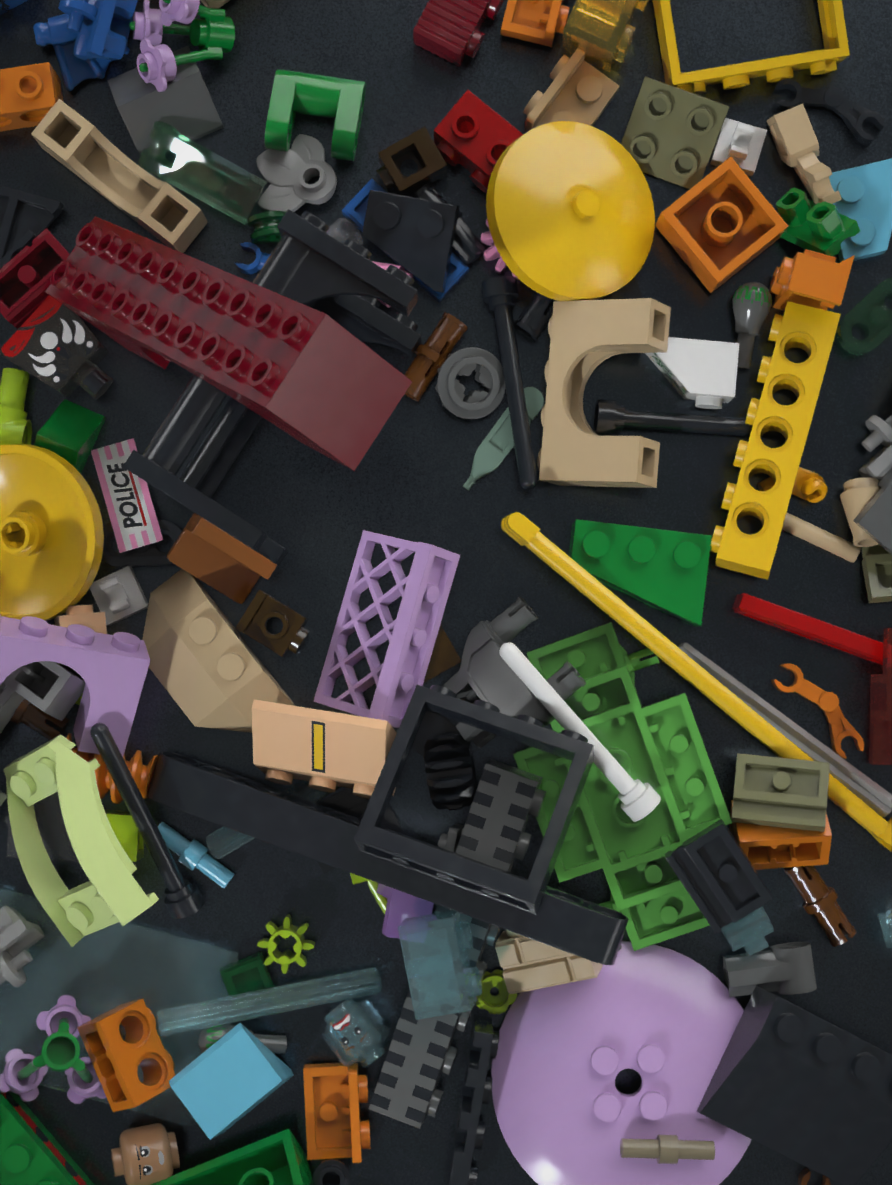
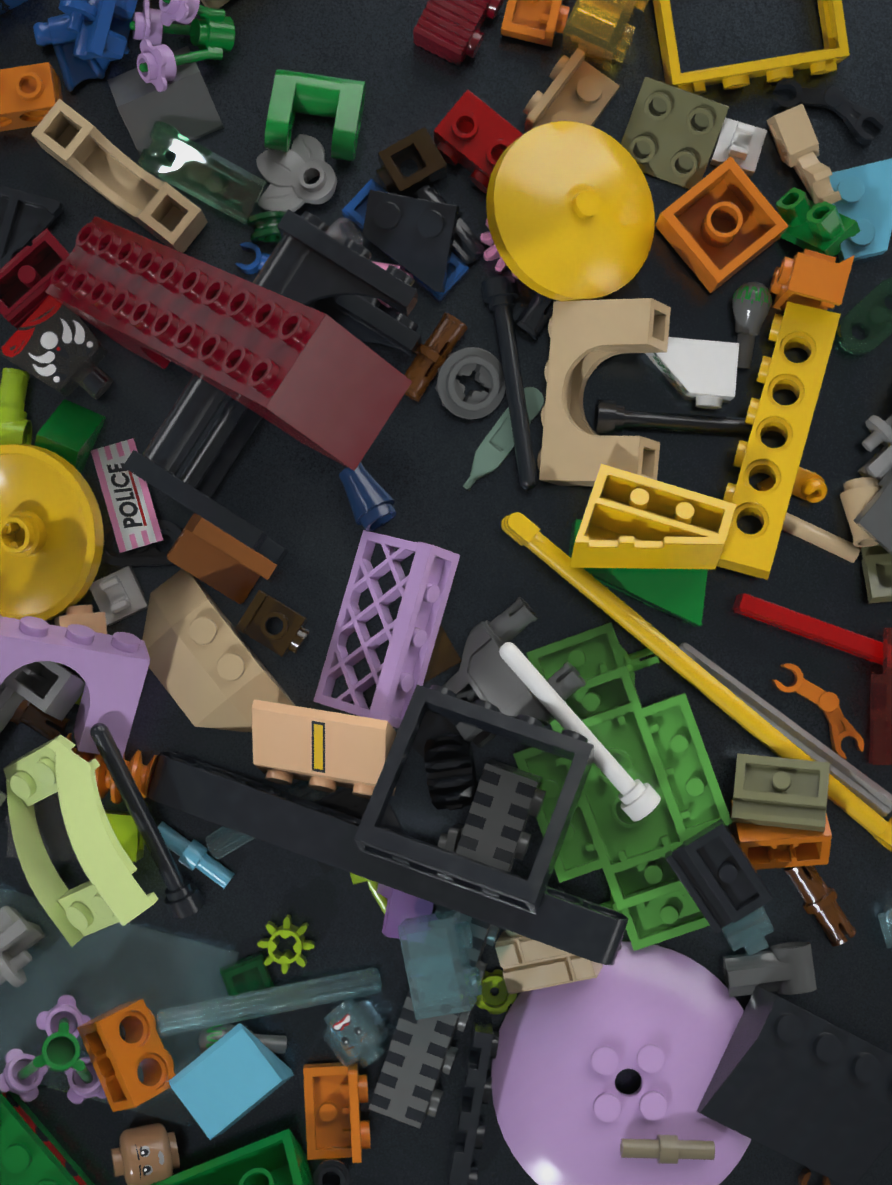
(367, 499): none -> dark blue cone
(649, 525): none -> yellow wedge

